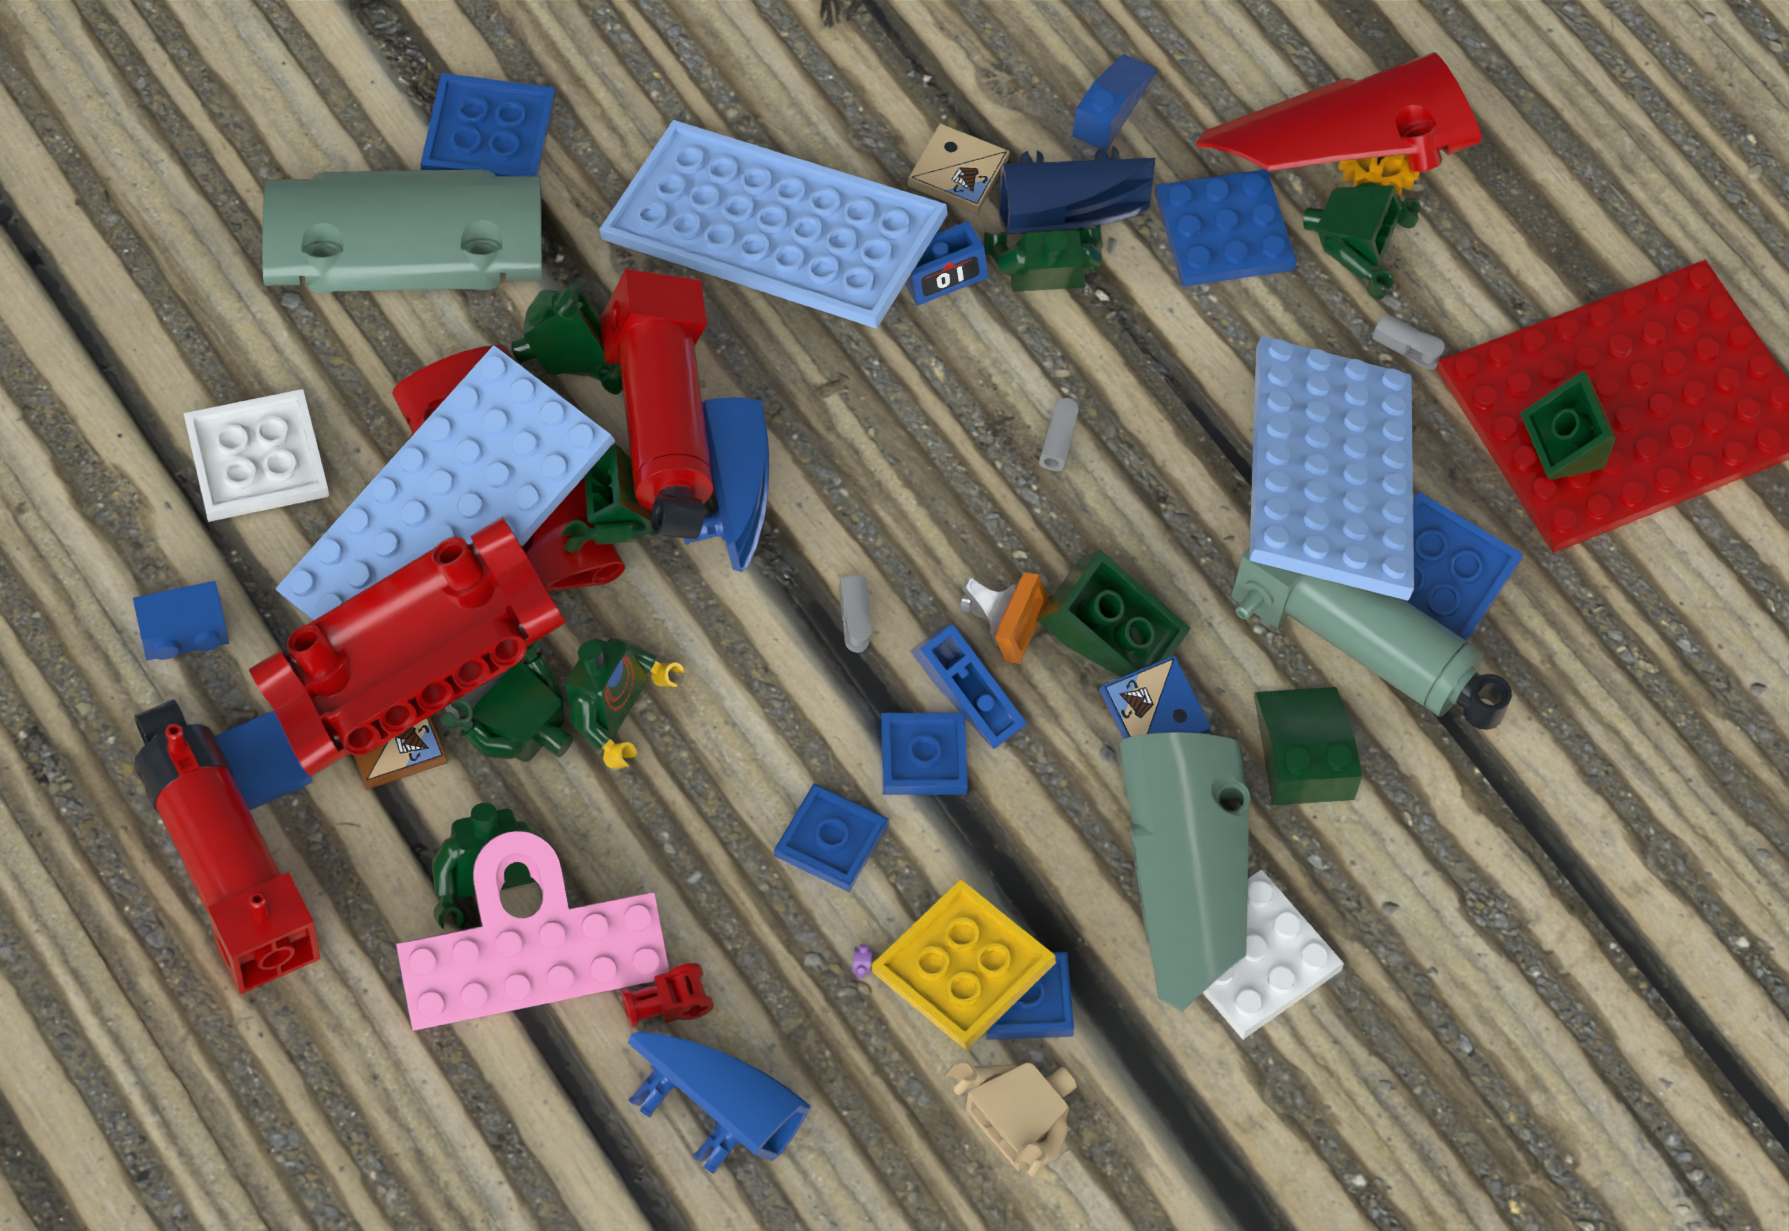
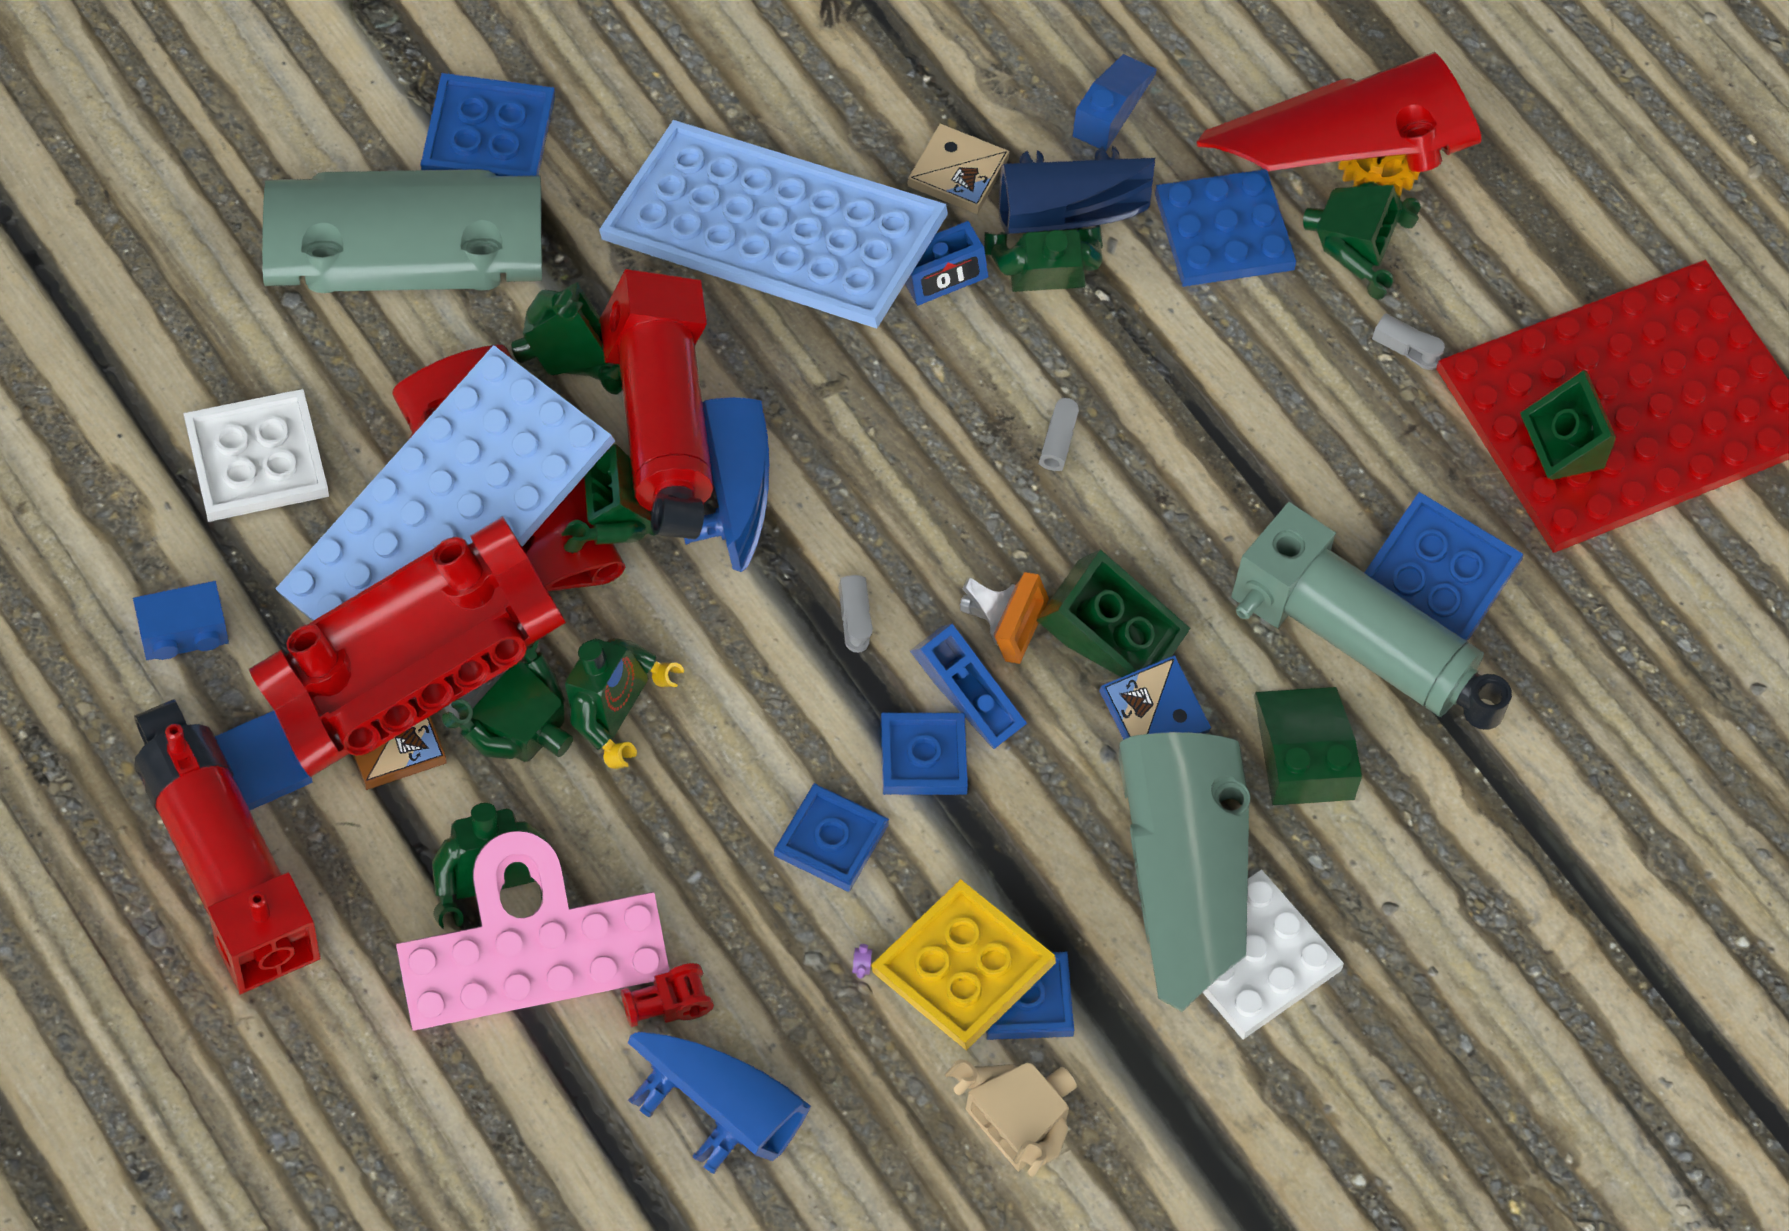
(1332, 468): light blue plate -> none

